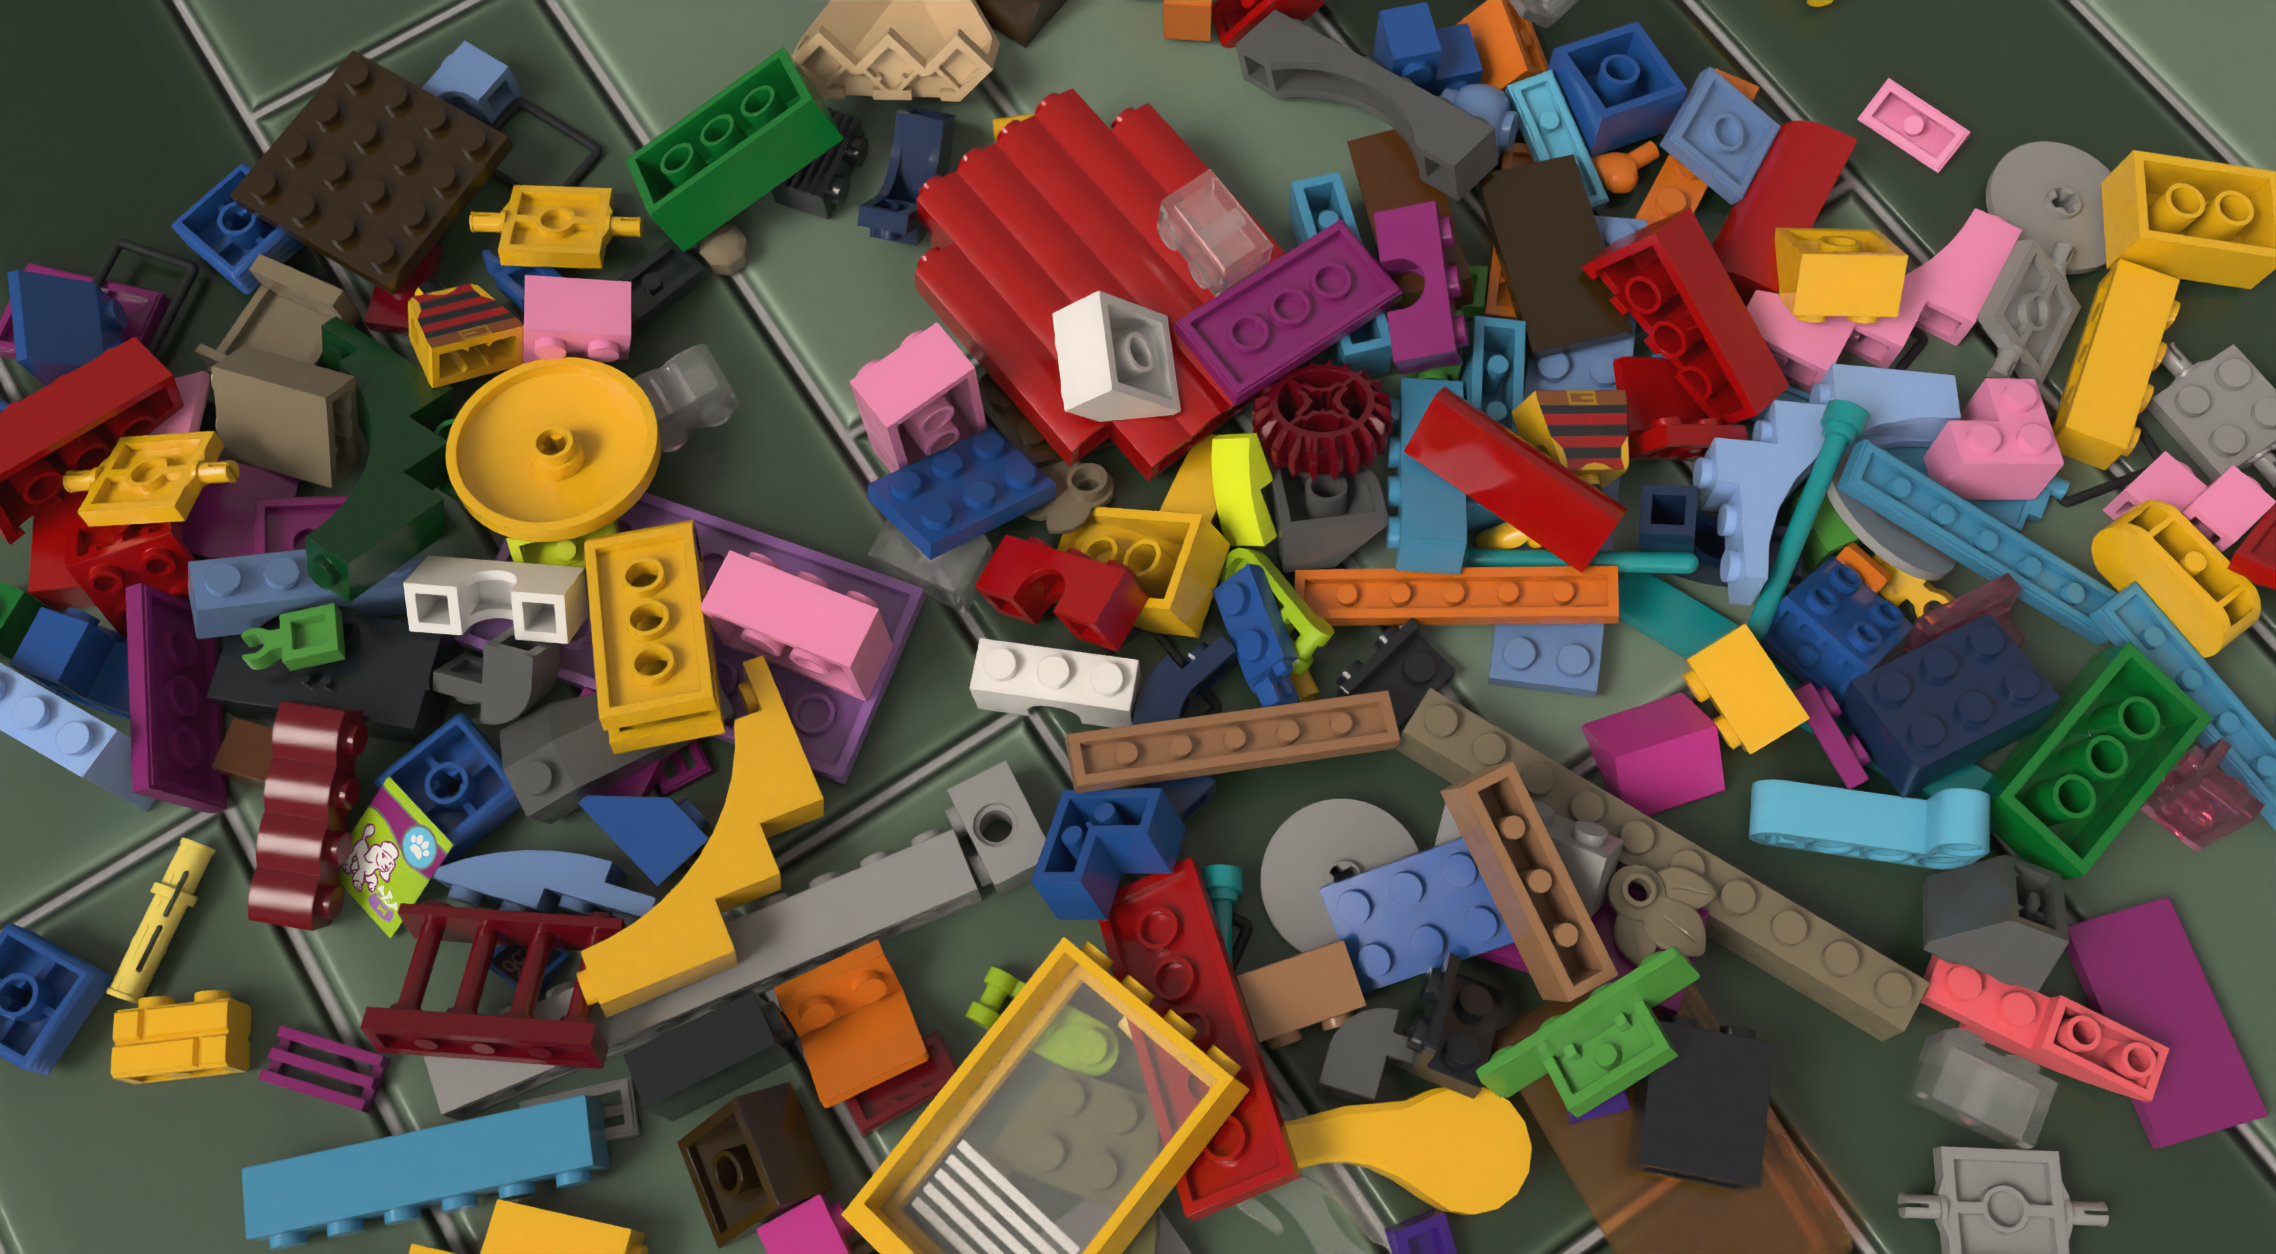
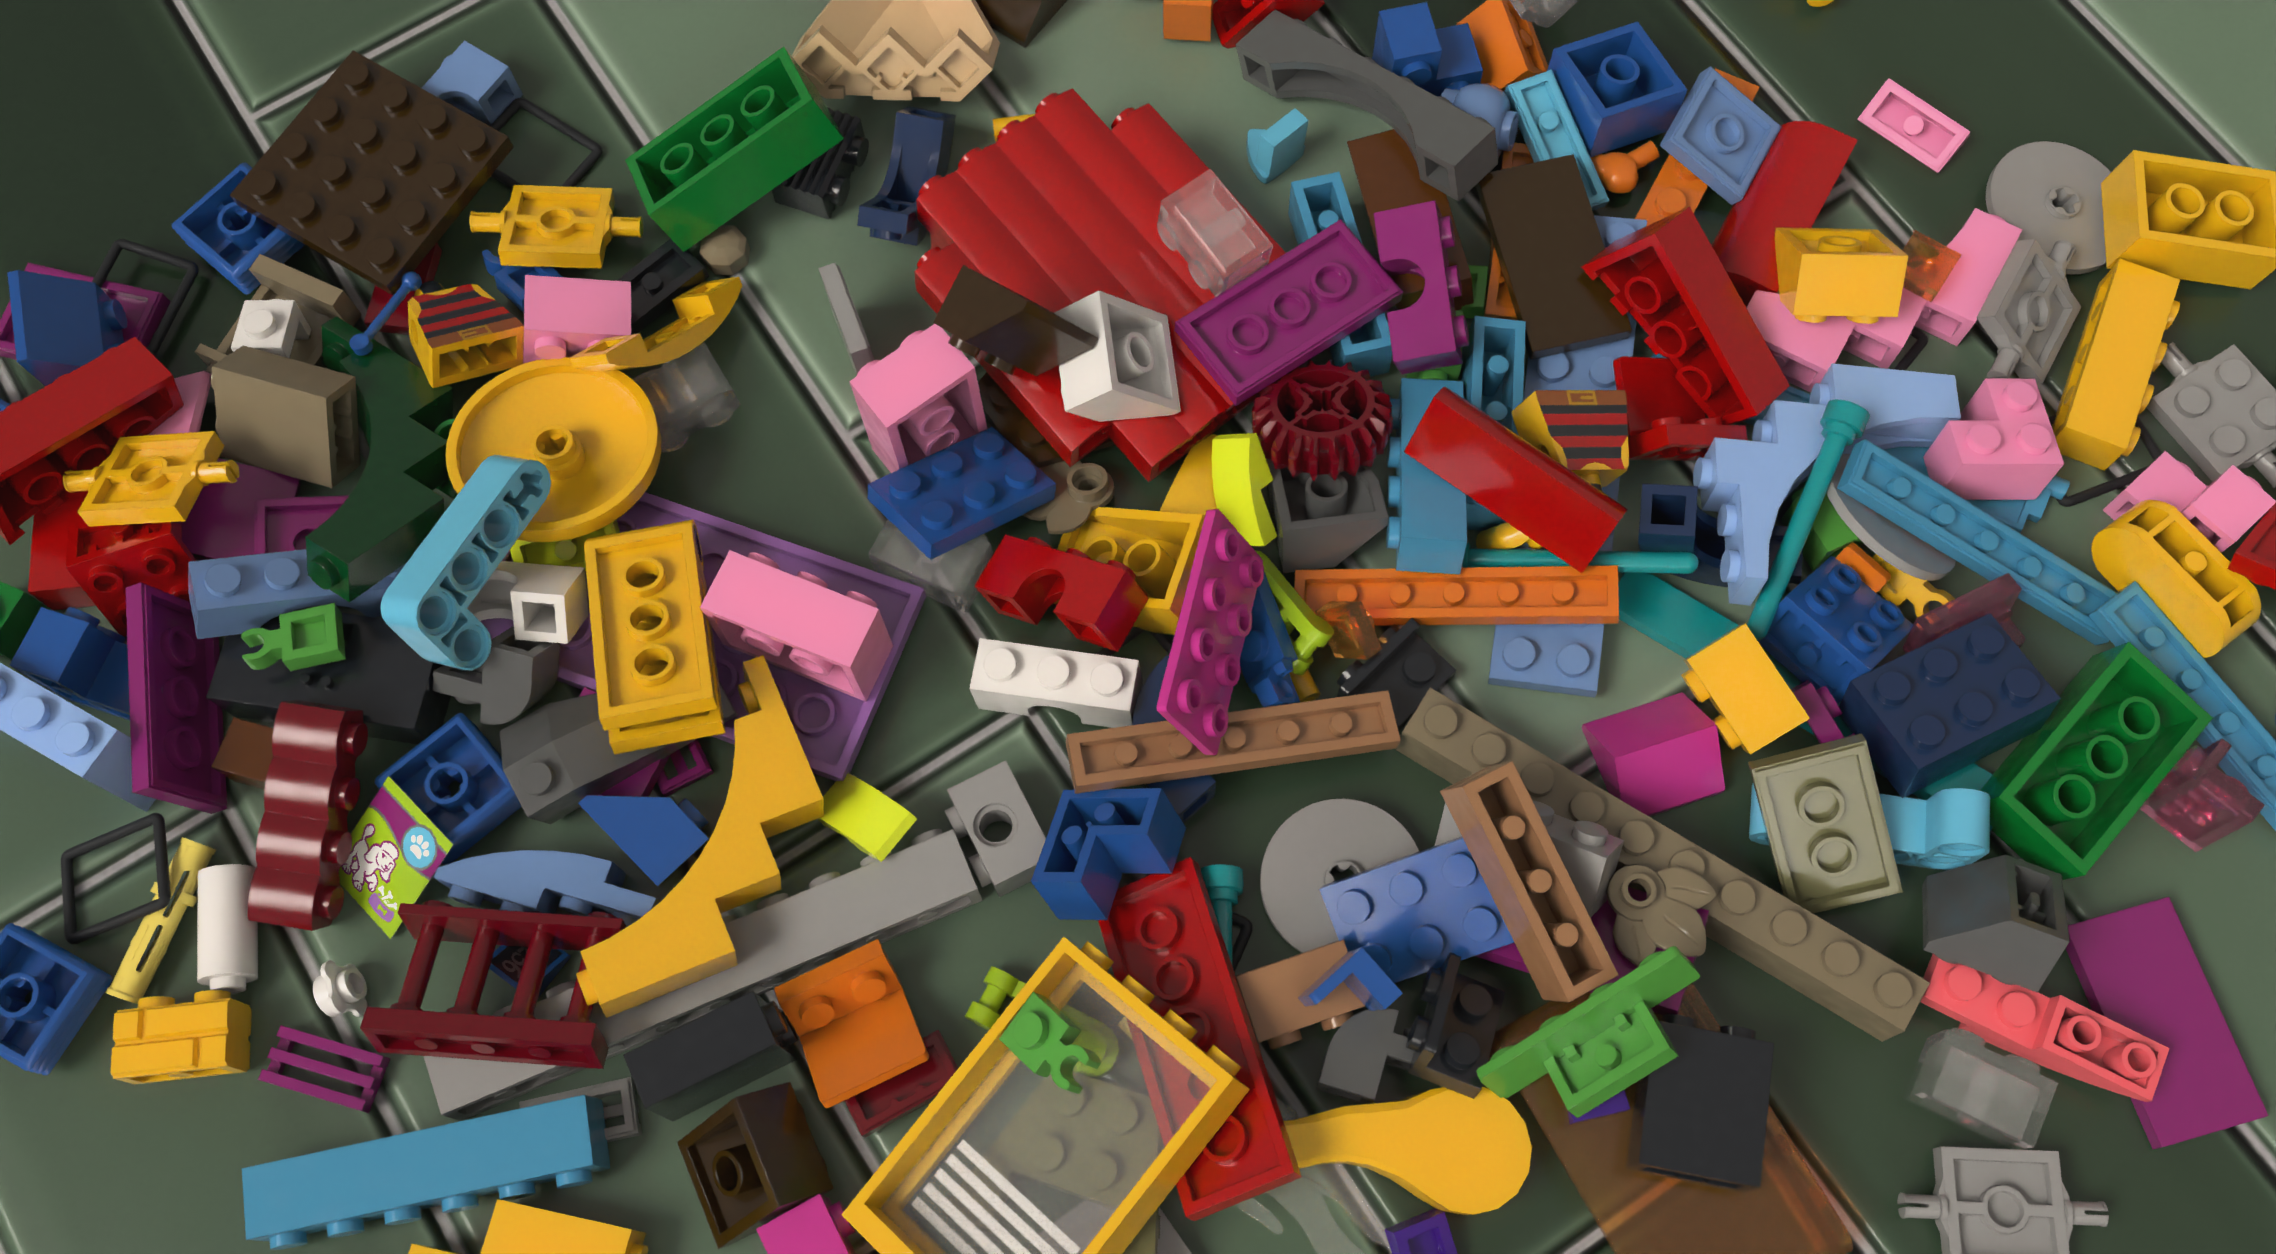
(67, 876): none -> black piece
(224, 933): none -> white brick
(270, 326): none -> white bracket
(340, 990): none -> white plate
(361, 343): none -> blue hinge
(456, 559): none -> medium azure beam
(699, 313): none -> yellow slope
(846, 316): none -> light grey tile
(865, 816): none -> neon yellow slope
(1008, 326): none -> dark brown slope
(1044, 1040): none -> bright green plate
(1211, 634): none -> dark pink bracket
(1278, 147): none -> medium azure tile
(1353, 629): none -> clear orange plate
(1361, 976): none -> blue panel
(1826, 824): none -> tile
(1927, 265): none -> clear orange plate

